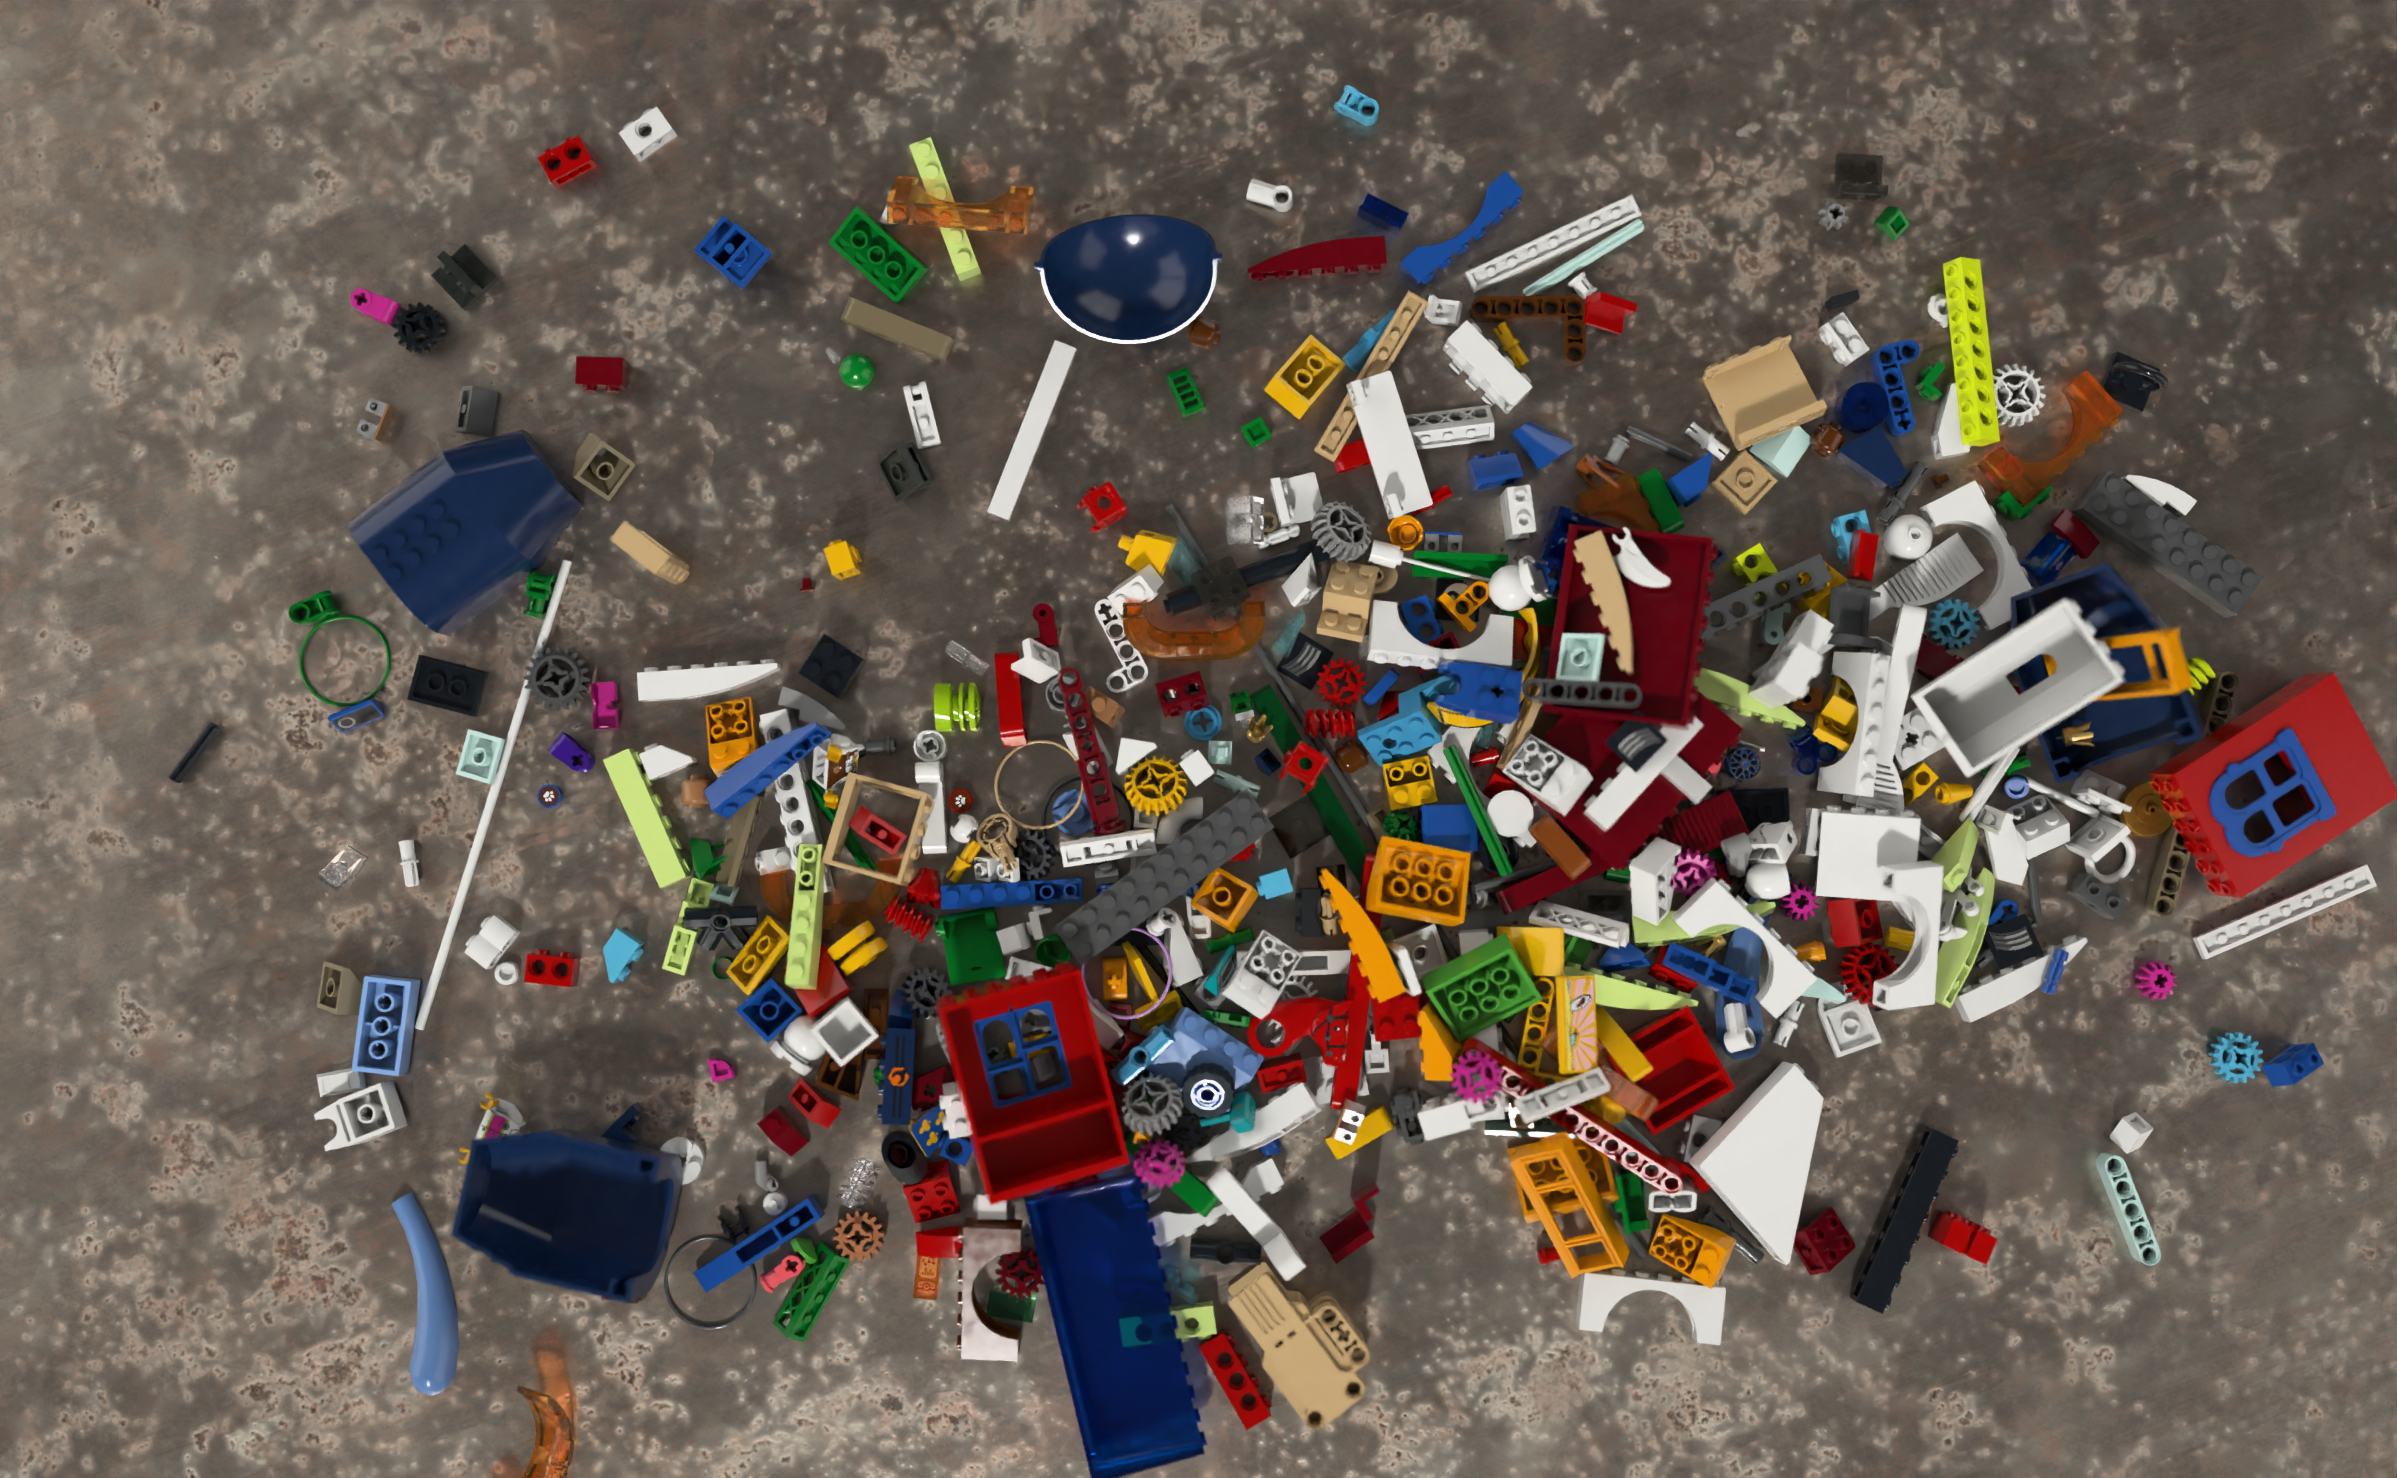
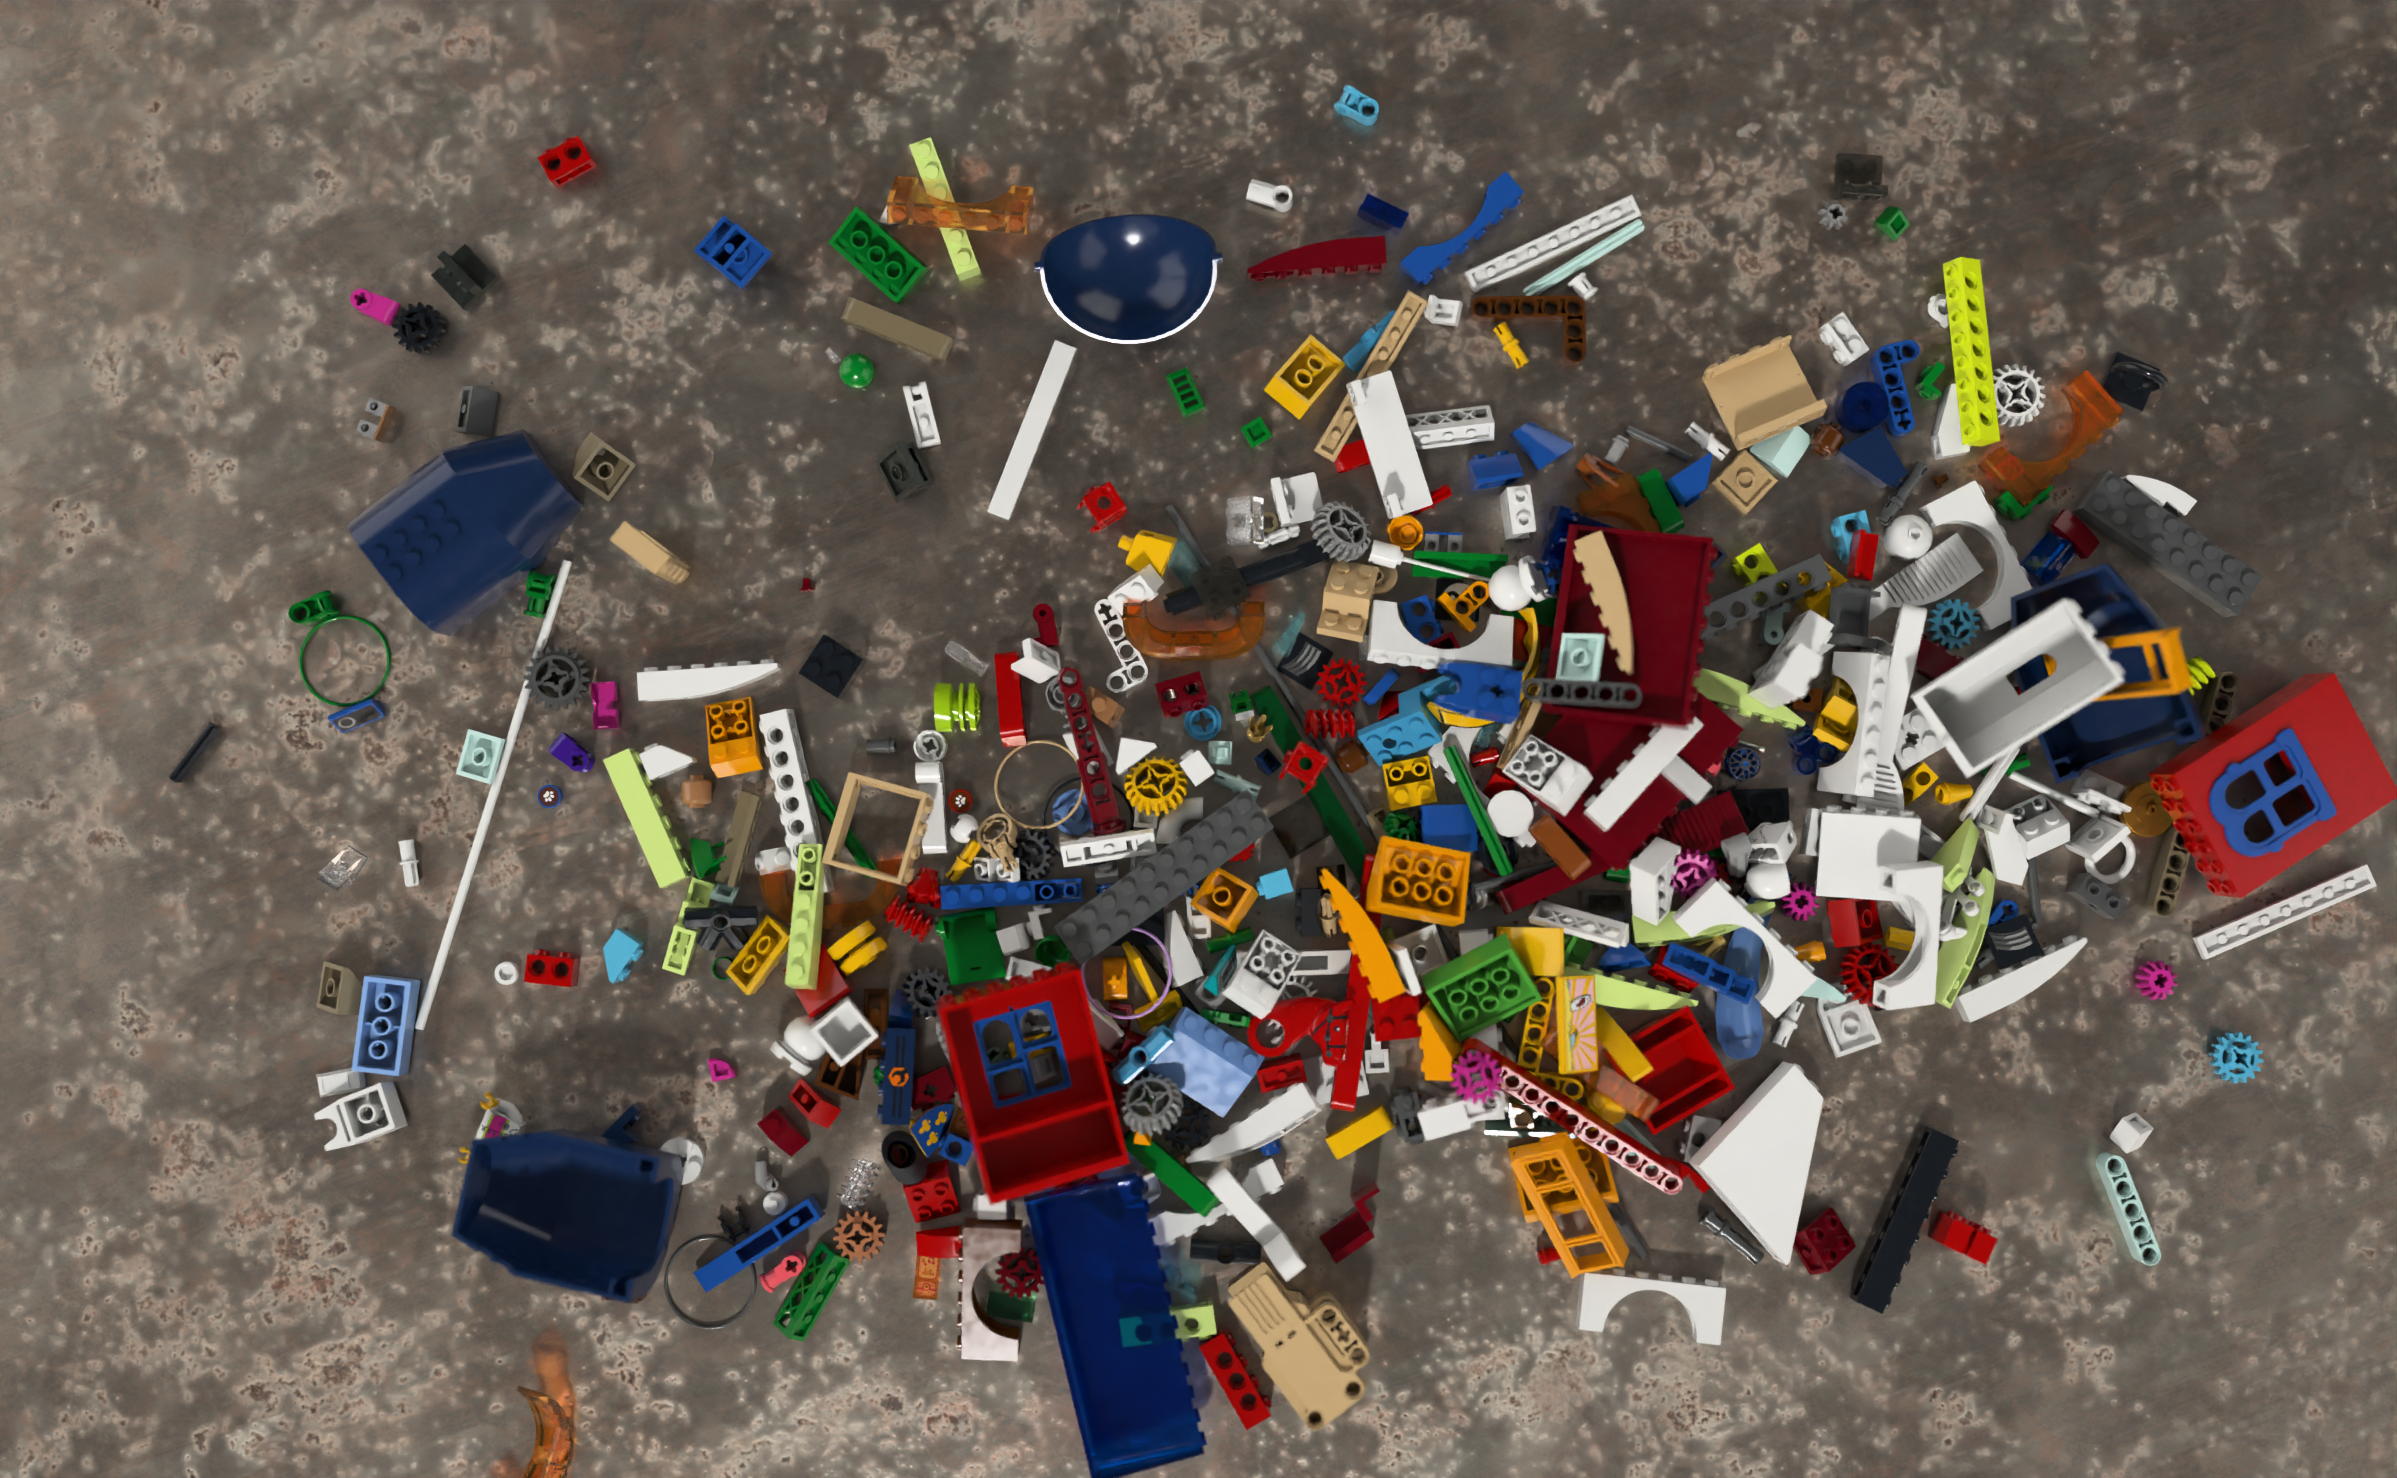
(436, 1331): medium blue animal -> none
(448, 685): black tile -> none
(492, 941): white brick -> none
(602, 373): dark red brick -> none
(646, 145): white brick -> none
(762, 768): blue slope -> none
(769, 1009): blue slope -> none
(805, 1248): bright green tile -> none
(810, 709): light grey slope -> none
(832, 763): torso -> none
(843, 559): yellow brick -> none
(877, 830): red slope -> none
(954, 1119): white brick -> none
(1159, 1163): dark pink gear -> none
(1164, 919): white bush -> none
(1204, 332): reddish brown head -> none
(1208, 1103): black wheel -> none
(1241, 1114): teal piece -> none
(1303, 583): white slope -> none
(1348, 1121): flat silver piece -> none
(1486, 367): white piece -> none
(1562, 1095): white hinge -> none
(1607, 311): red panel -> none
(1631, 1202): green door -> none
(1636, 566): white piece -> none
(1636, 742): black sticker -> none
(1662, 1202): white brick -> none
(1692, 1248): light orange slope -> none
(1738, 1033): white piece -> none
(1842, 300): black piece -> none
(2016, 786): tile -> none
(2054, 971): blue axle -> none
(2074, 735): pearl gold piece -> none
(2292, 1064): blue brick -> none

